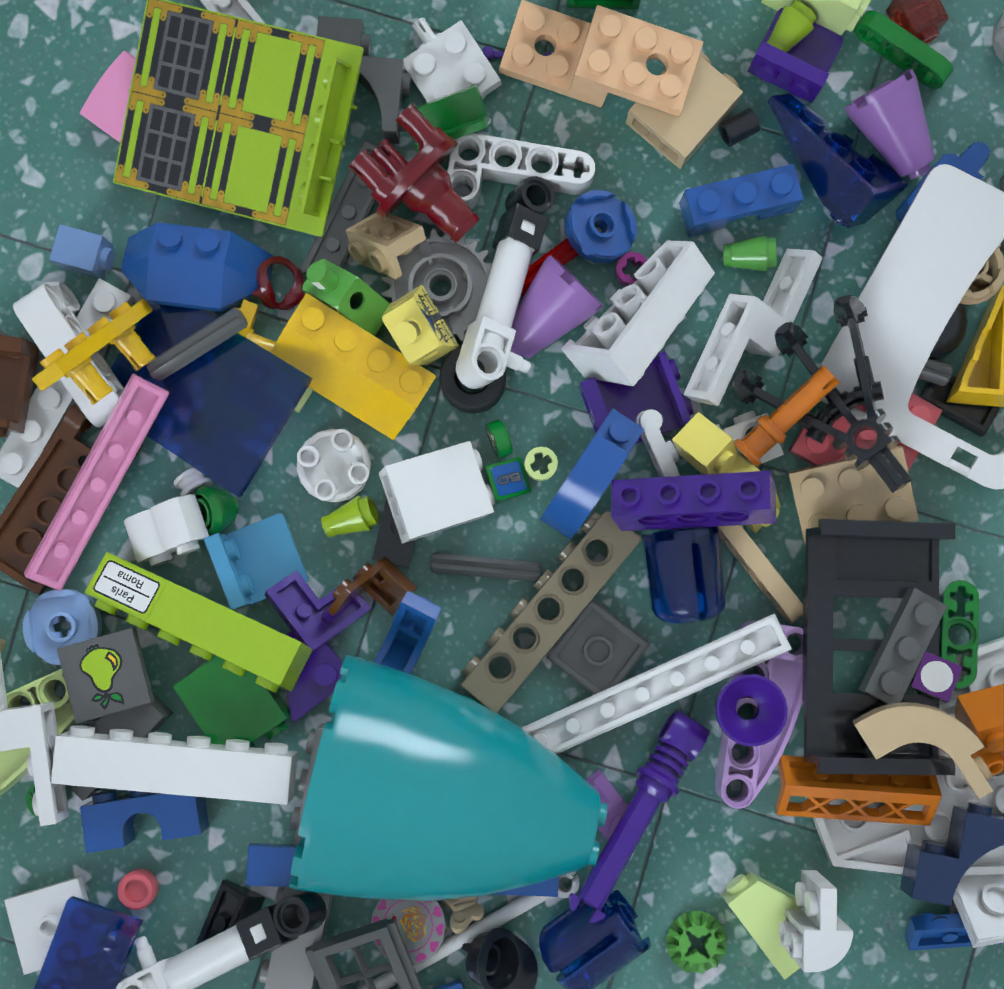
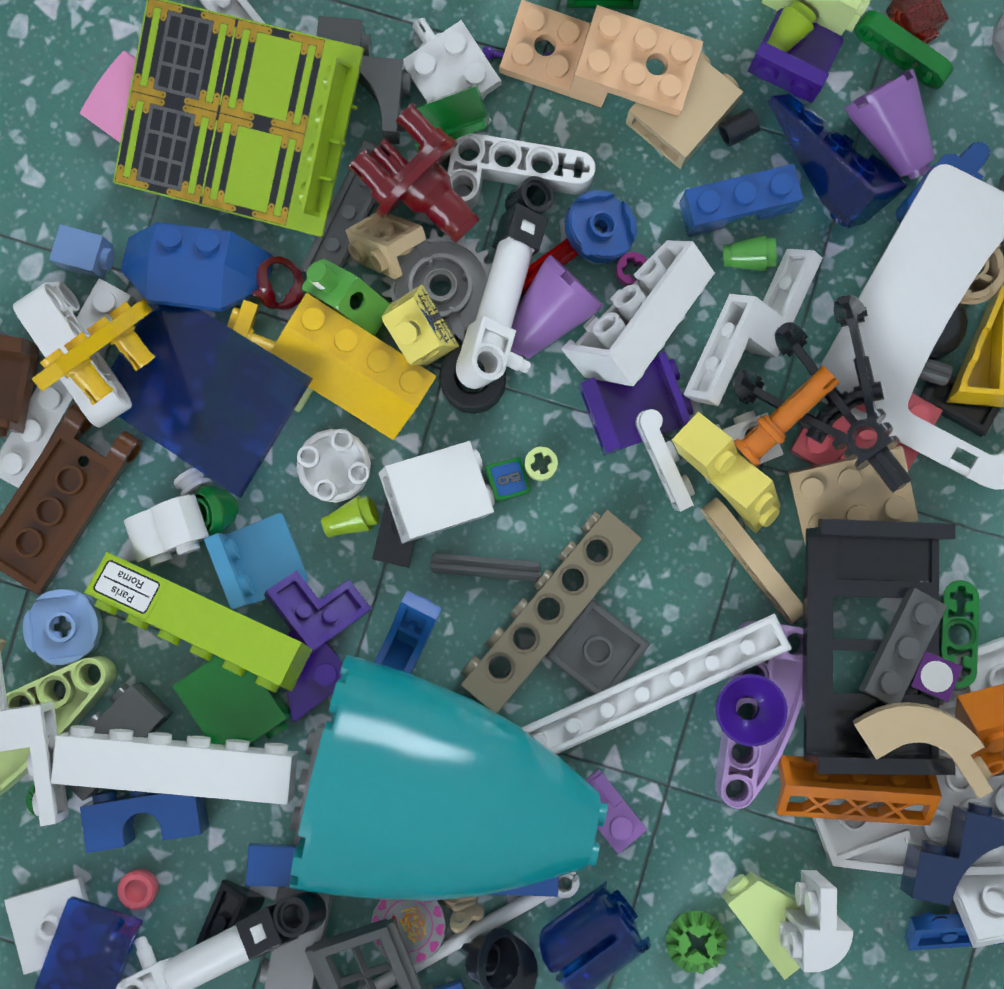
(96, 483): bright pink tile -> none
(105, 675): dark grey tile -> none
(197, 344): dark grey axle -> none
(380, 581): reddish brown bracket -> none
(499, 438): green tile -> none
(592, 474): blue arch -> none
(656, 783): dark purple piece -> none
(685, 574): clear blue cylinder -> none
(694, 501): dark purple brick -> none

